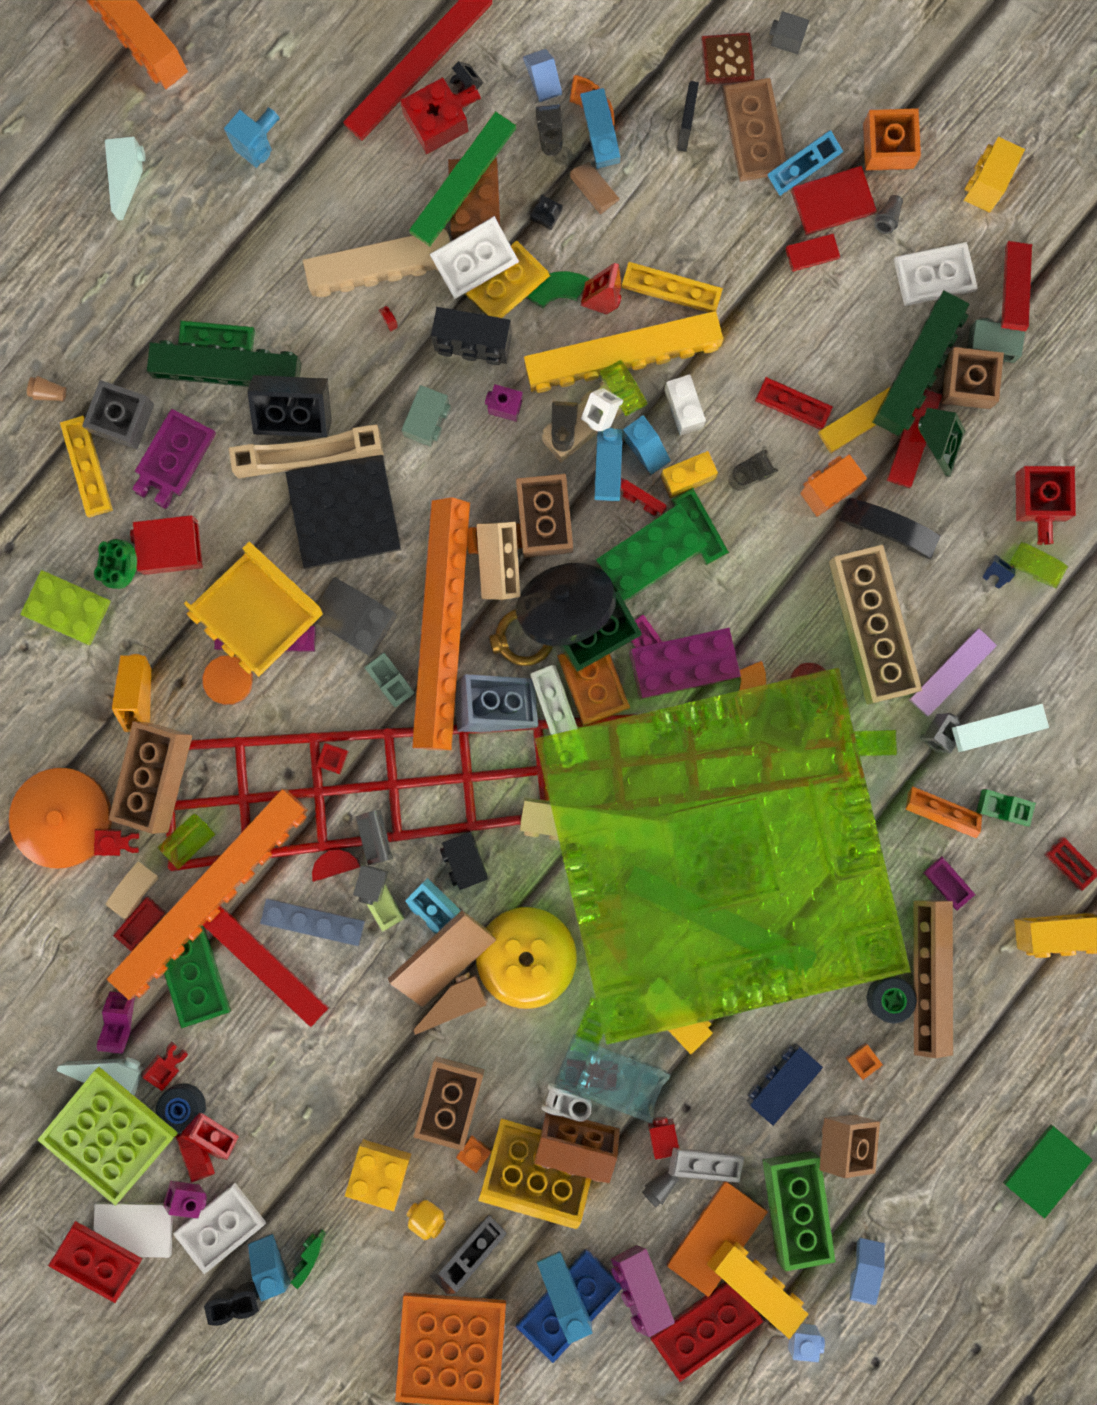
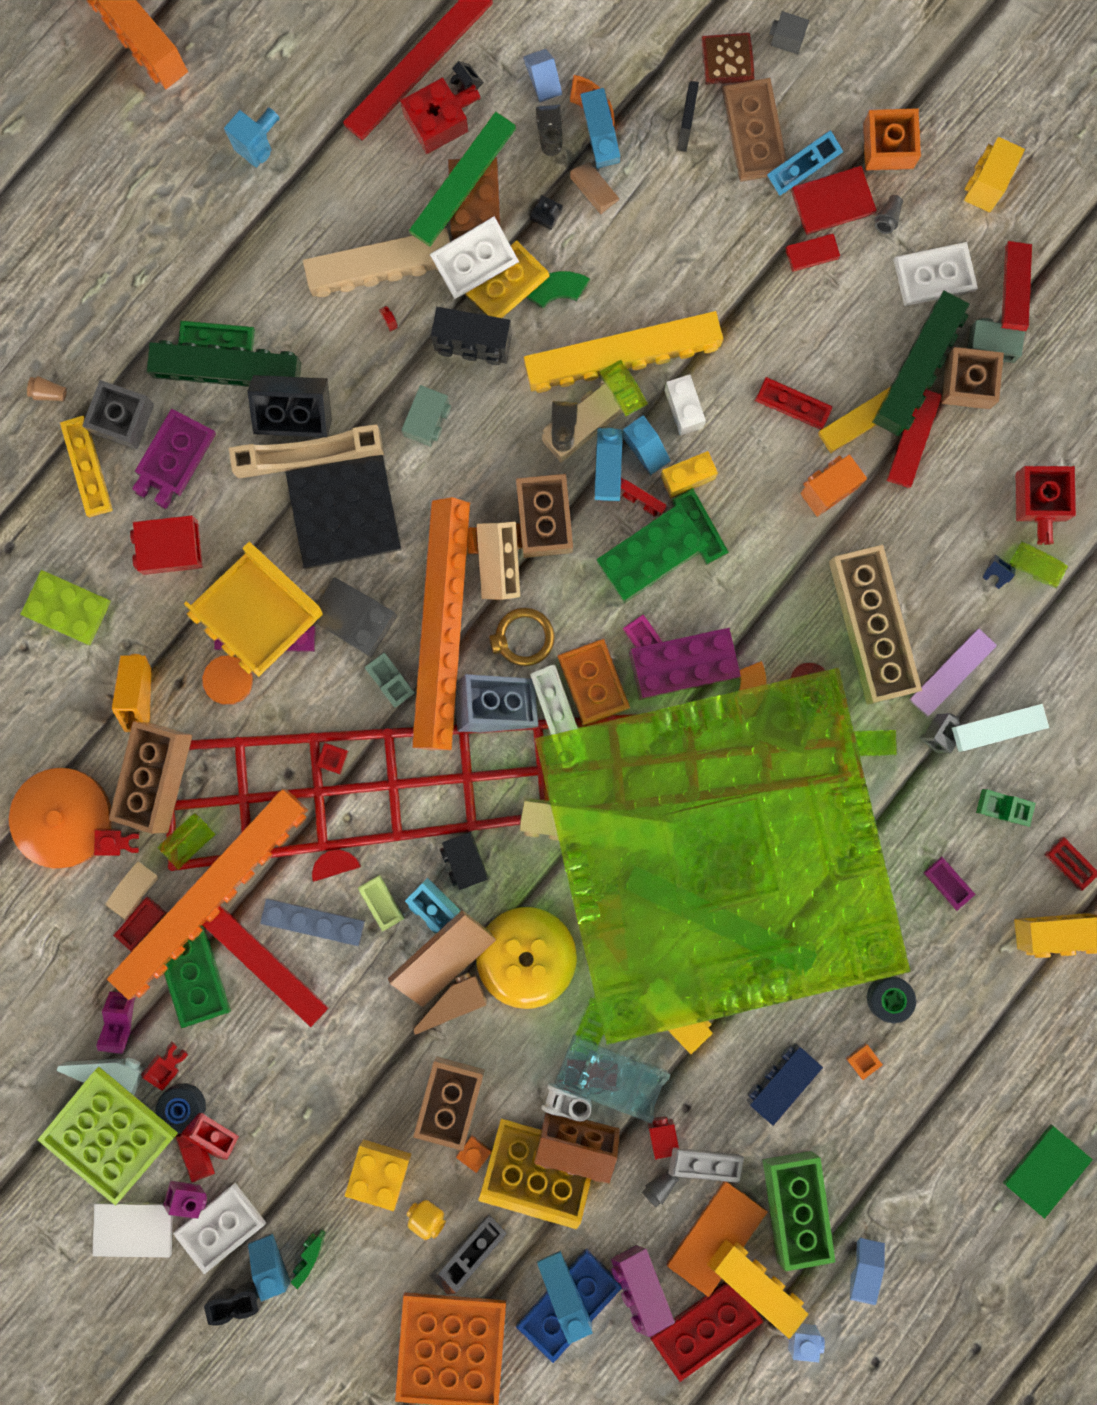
(95, 1262): red tile -> none
(115, 563): green tile -> none
(124, 170): light aqua slope -> none
(370, 884): dark grey brick -> none
(374, 837): dark grey tile -> none
(504, 402): magenta brick -> none
(566, 604): black dish -> none
(601, 401): white brick -> none
(603, 290): red slope -> none
(614, 634): dark green slope -> none
(671, 287): yellow plate -> none
(756, 470): clear smoke piece -> none
(849, 1146): medium nougat brick -> none
(891, 526): black slope -> none
(933, 978): medium nougat brick -> none
(943, 435): dark green slope -> none
(944, 812): orange plate -> none

